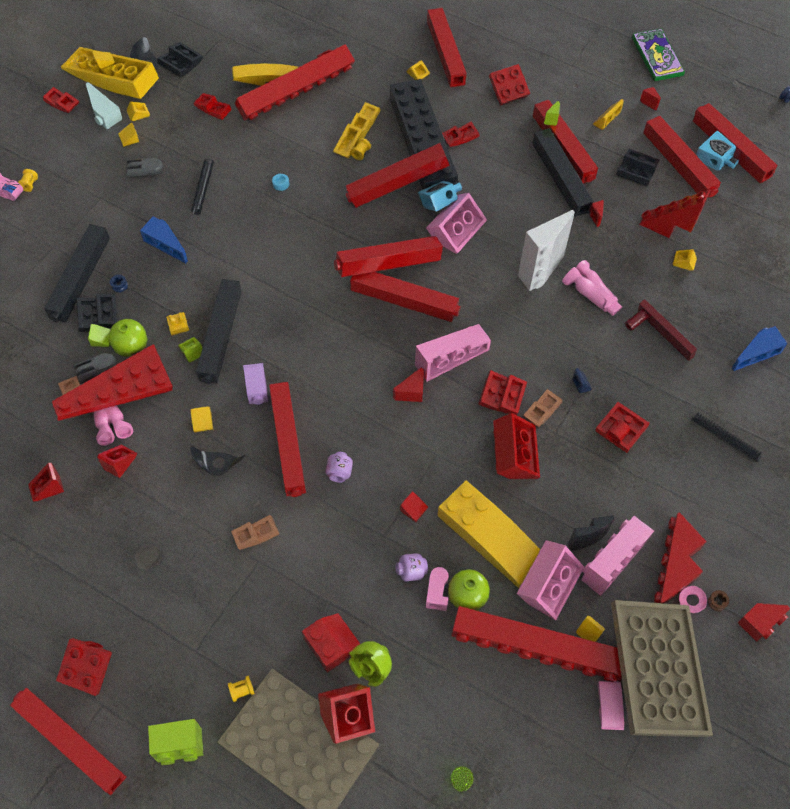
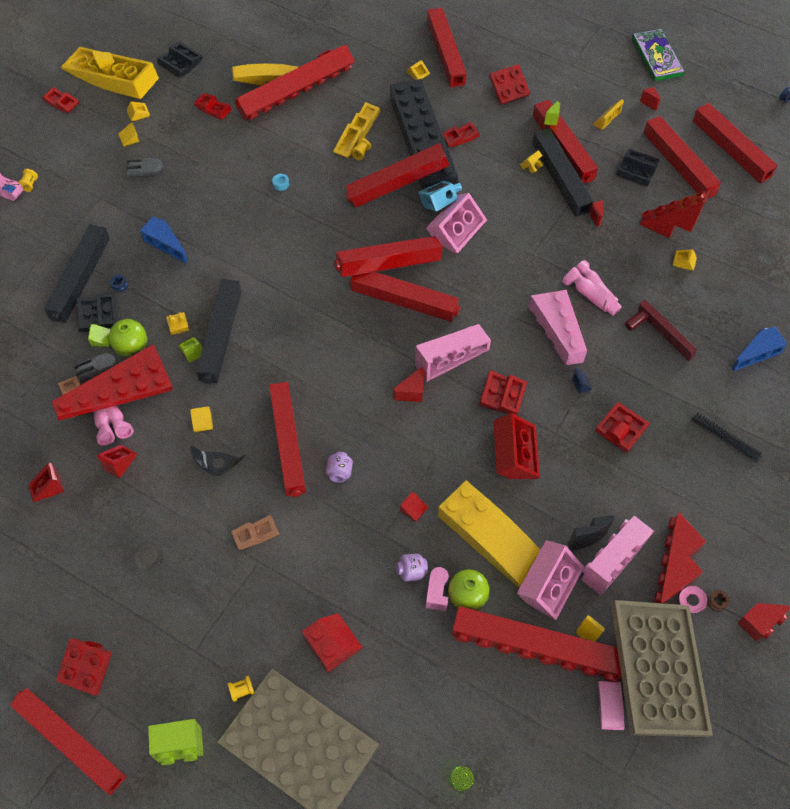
(105, 110): light aqua slope -> none
(142, 51): black piece -> none
(198, 190): black piece -> none
(256, 383): lavender slope -> none
(347, 712): red slope -> none
(371, 662): lime cylinder -> none
(531, 161): none -> yellow tile
(543, 408): nougat slope -> none
(544, 250): white slope -> none
(560, 325): none -> bright pink wedge
(717, 152): medium azure torso -> none

